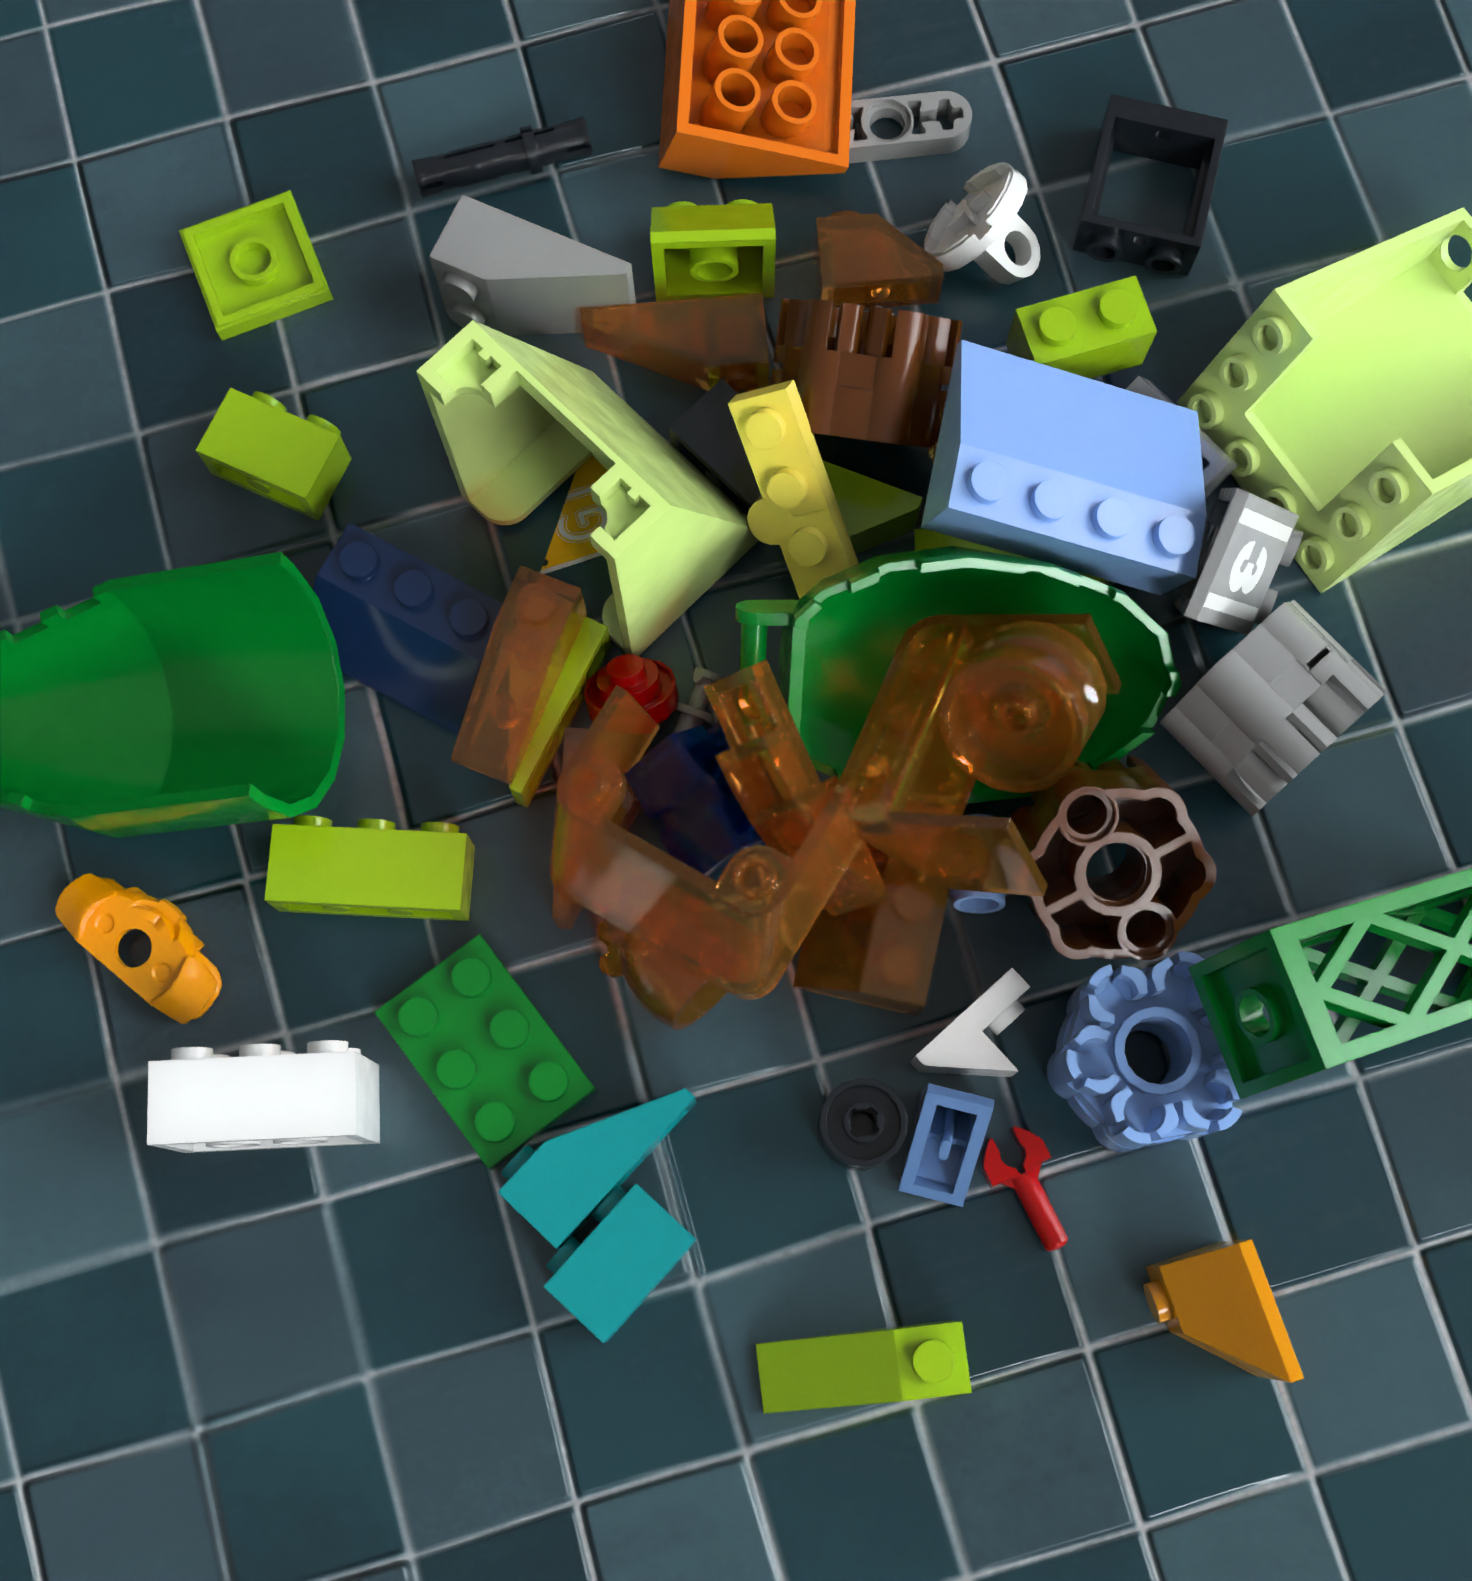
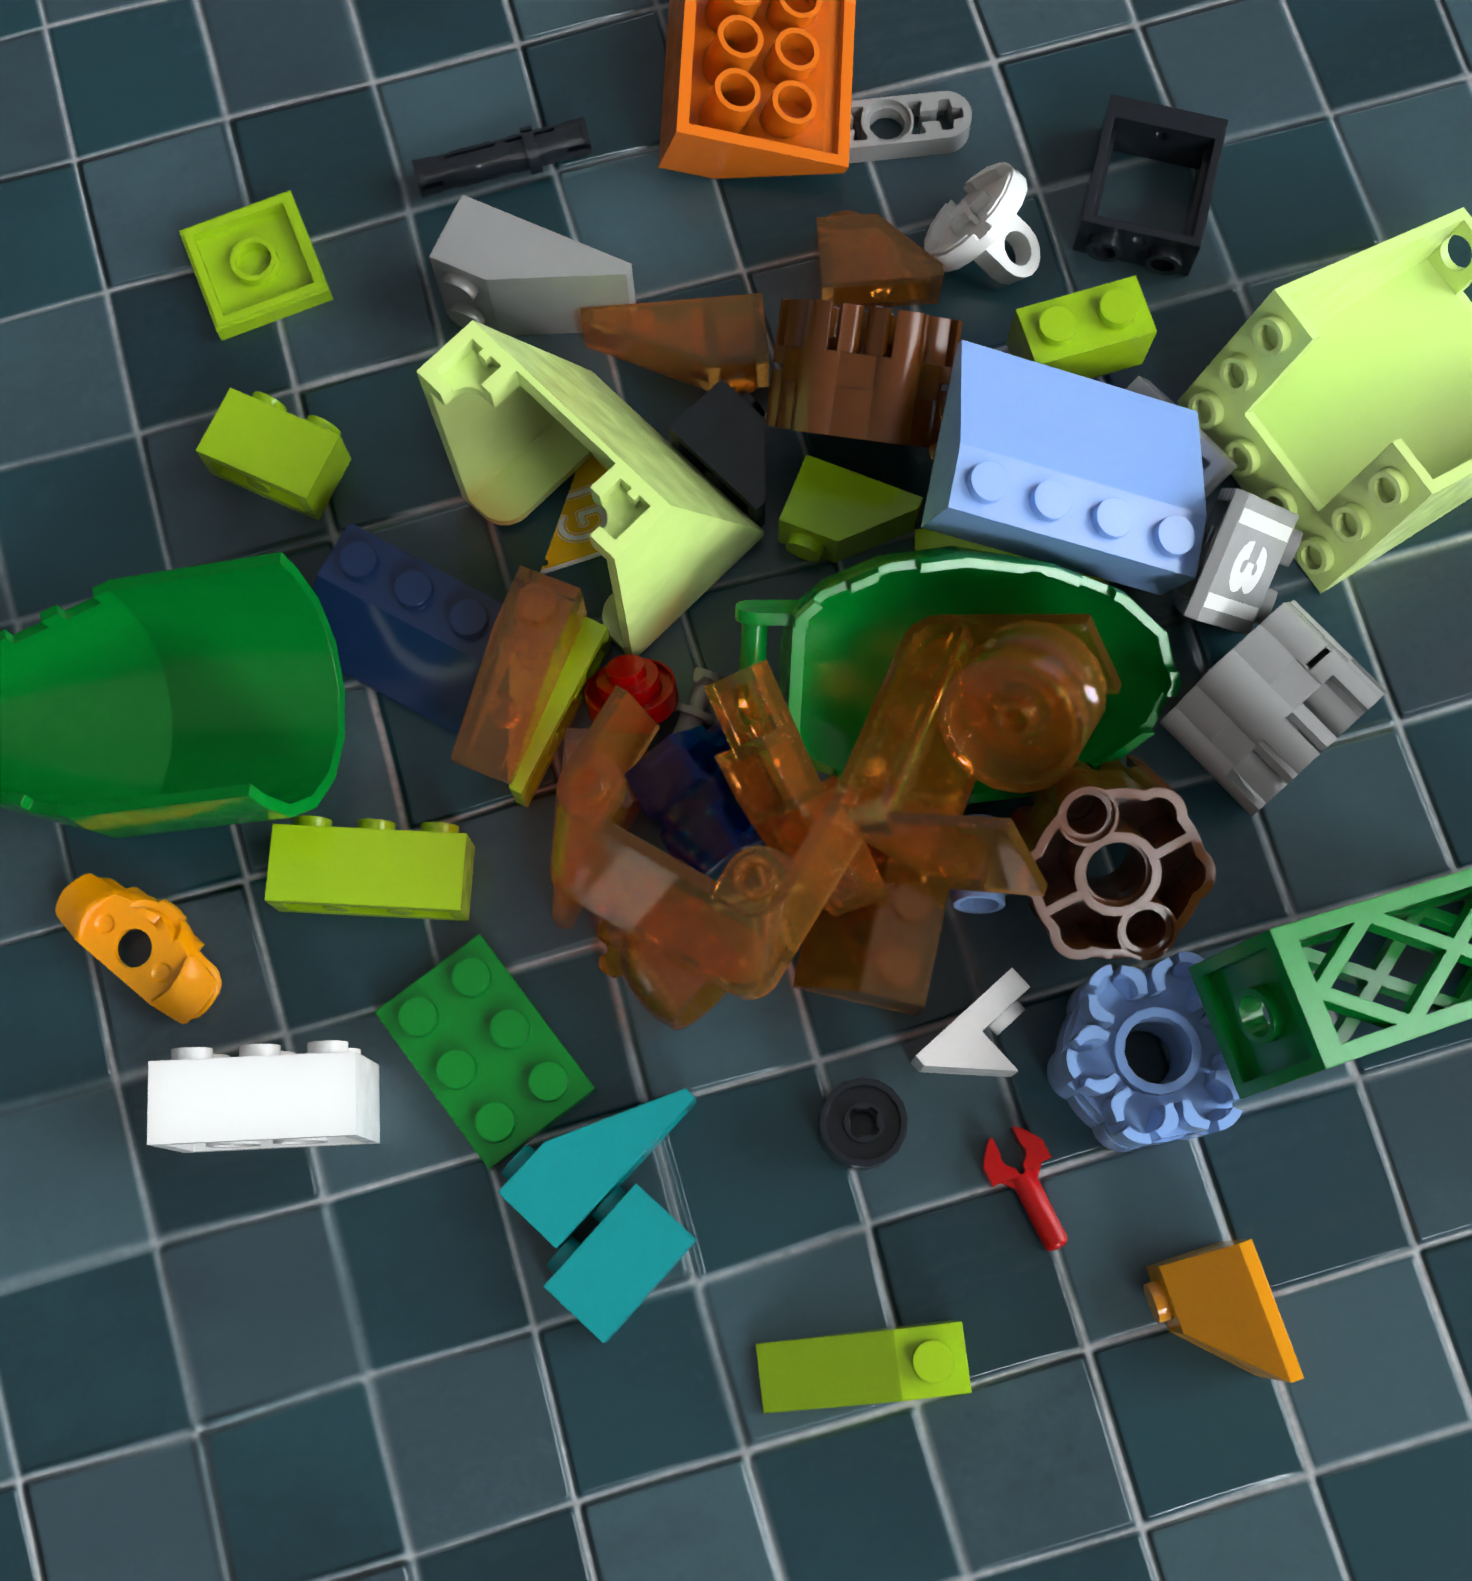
(713, 250): lime slope -> none
(796, 494): light yellow hinge -> none
(945, 1144): medium blue slope -> none

